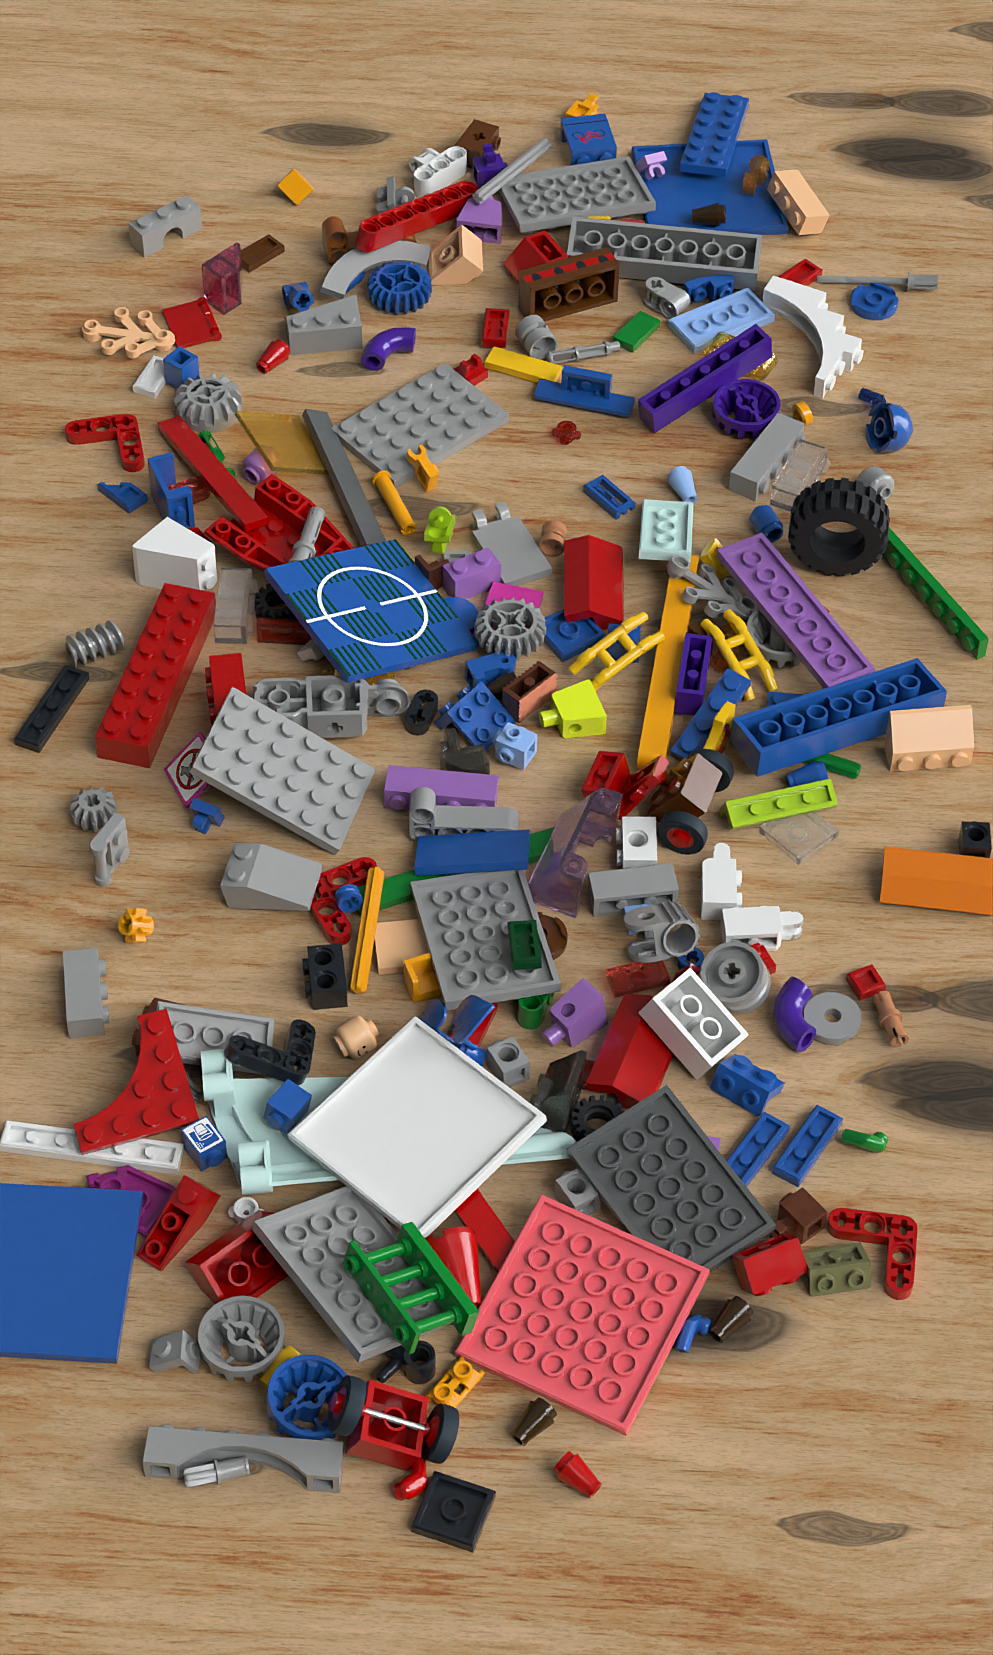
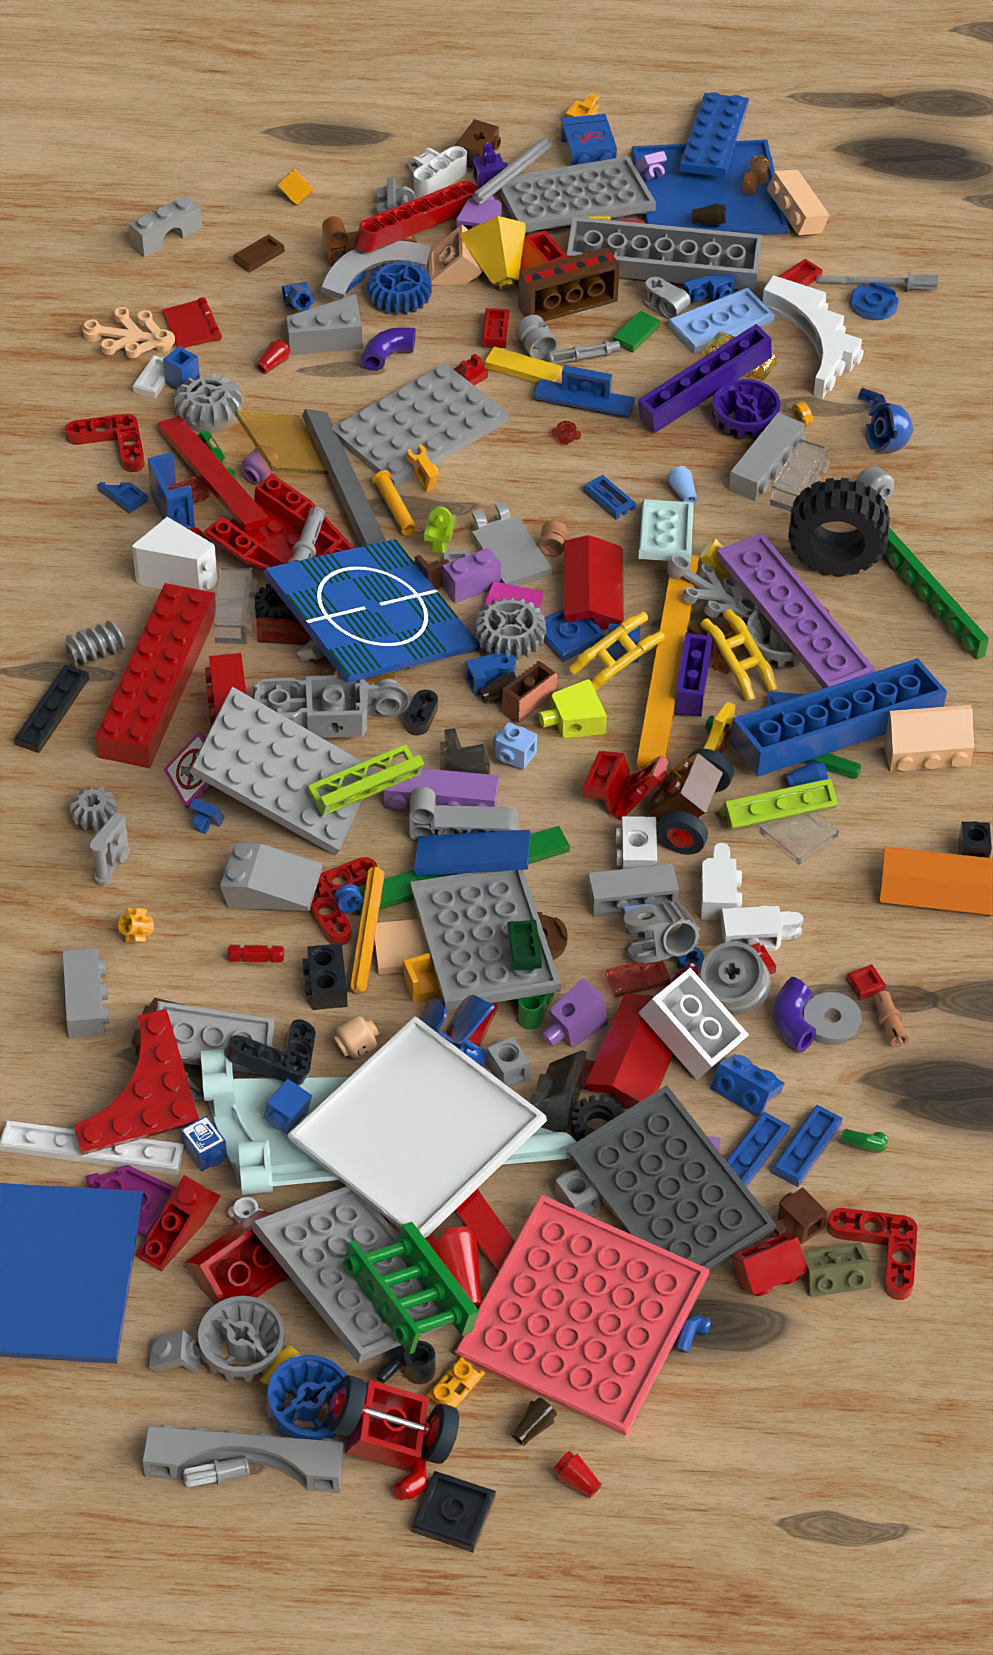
(224, 279): clear pink slope -> none
(256, 953): none -> red axle
(366, 785): none -> lime fence
(464, 610): blue tile -> none
(475, 715): blue bracket -> none
(497, 249): none -> yellow slope
(560, 871): clear purple windscreen -> none
(729, 688): blue plate -> none
(731, 1318): dark brown cone -> none
(766, 522): blue brick -> none

